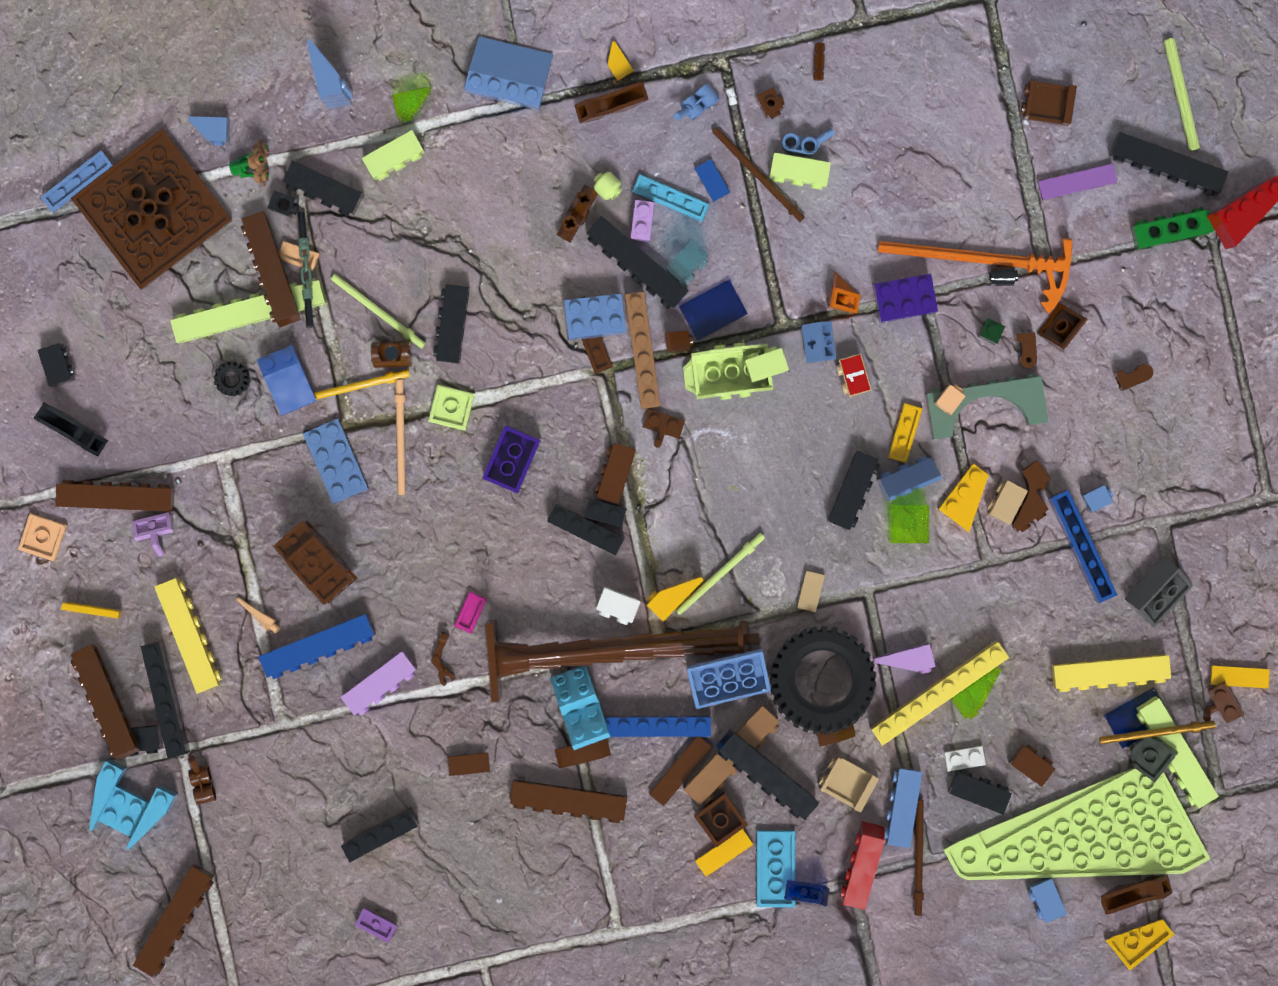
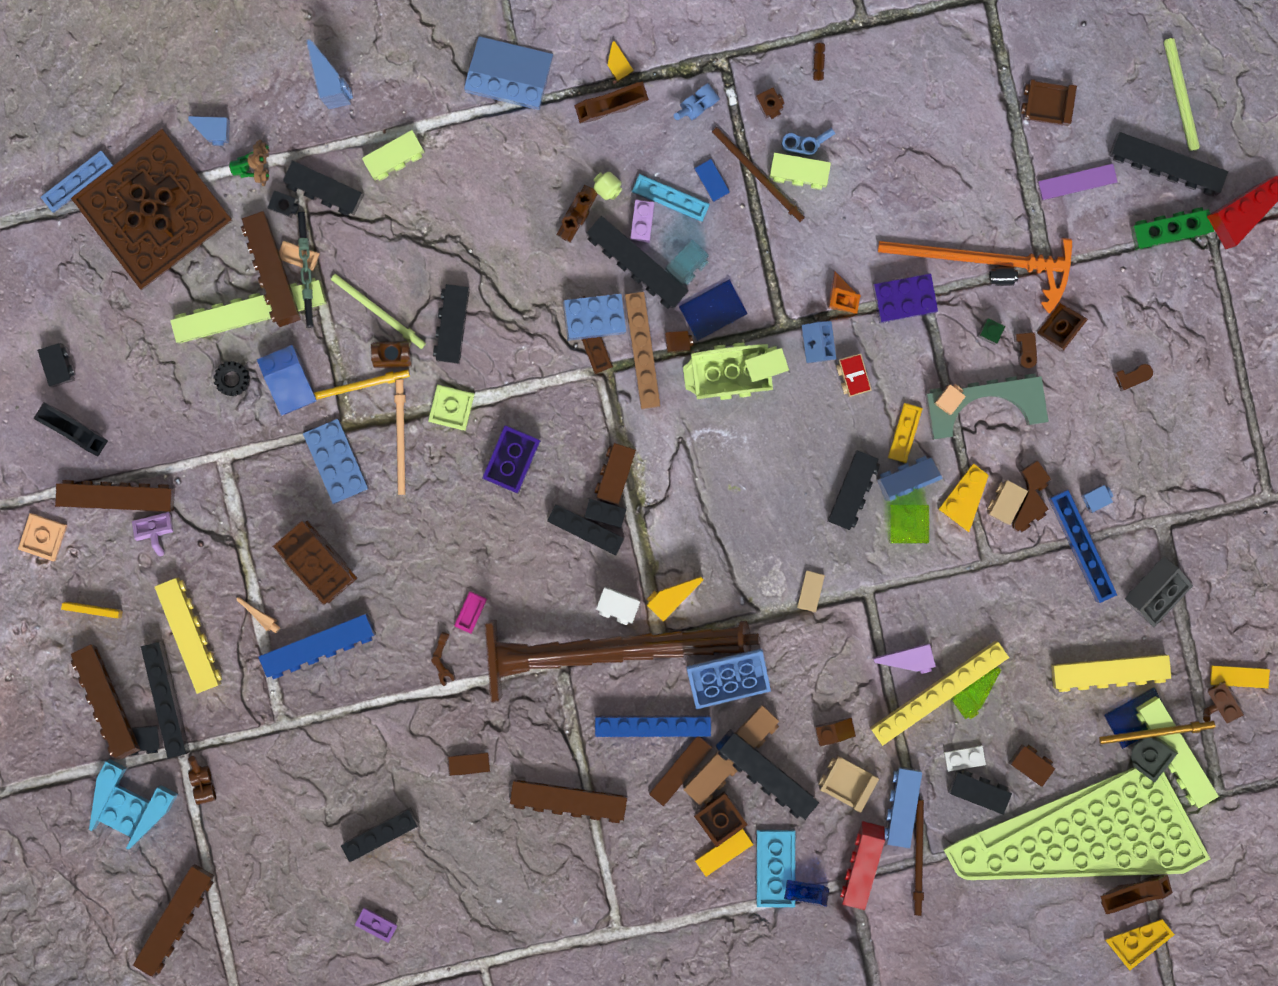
(378, 683): lavender brick -> none
(410, 103): clear neon green slope -> none
(567, 756): reddish brown brick -> none
(580, 707): medium azure piece -> none
(663, 425): reddish brown plate -> none
(748, 548): yellowish green bar -> none
(822, 717): black tyre -> none
(1047, 900): medium blue brick -> none

